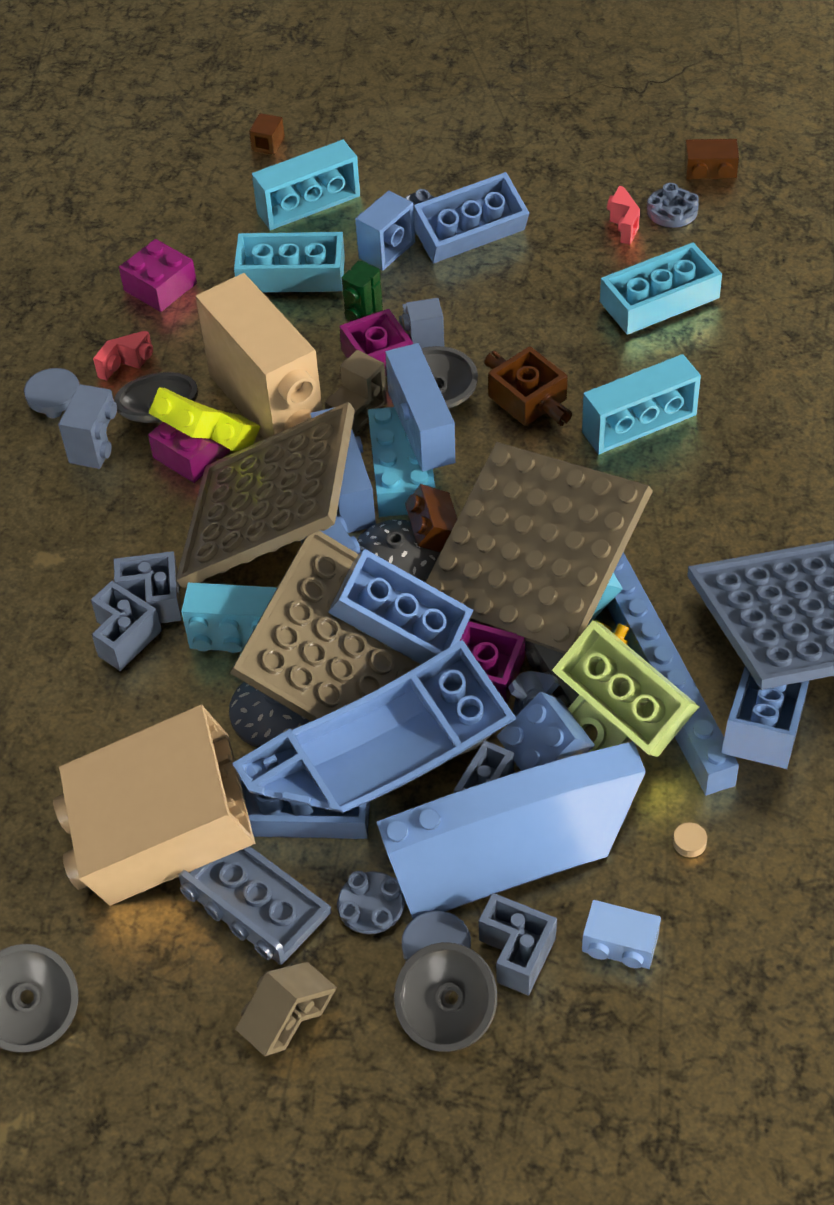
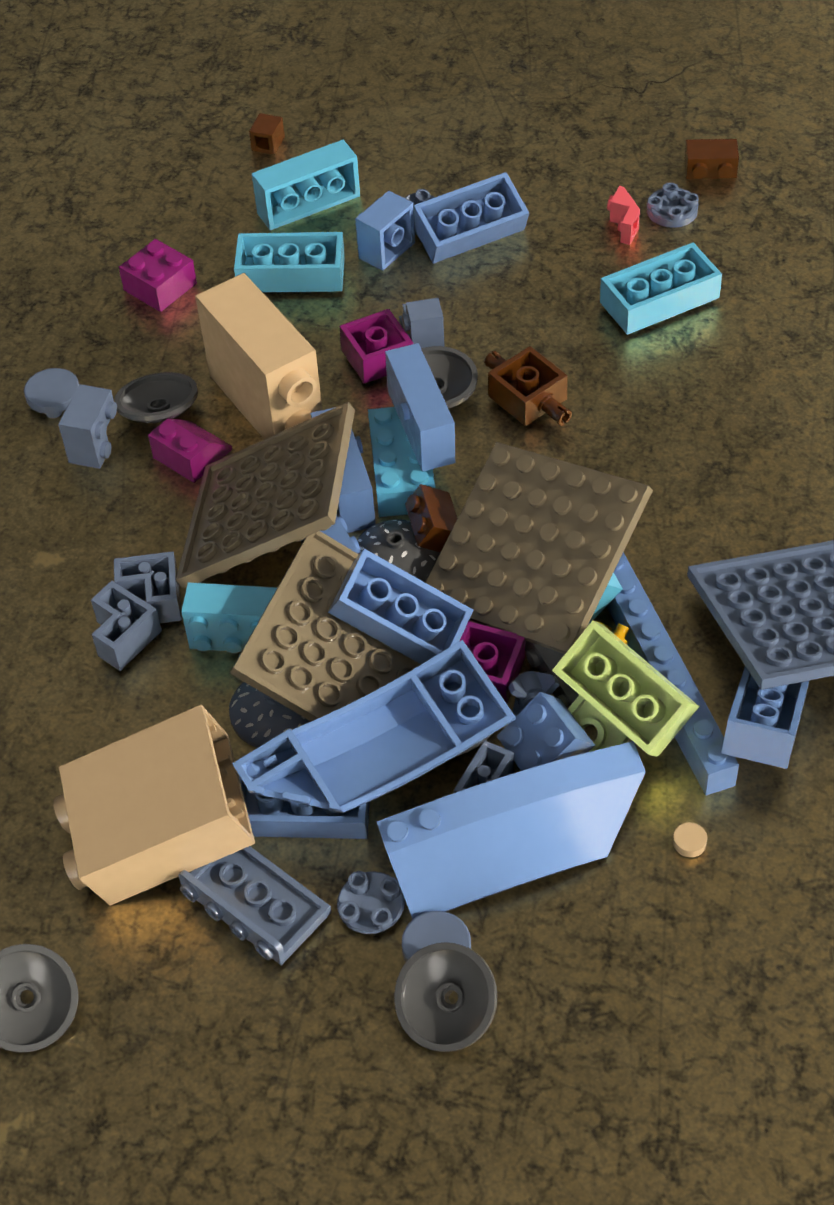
(128, 350): coral slope -> none
(203, 421): neon yellow arch -> none
(281, 1004): dark tan brick -> none
(361, 291): dark green brick -> none
(361, 386): dark tan brick -> none
(522, 936): sand blue brick -> none
(620, 934): light blue brick -> none
(640, 403): medium azure brick -> none

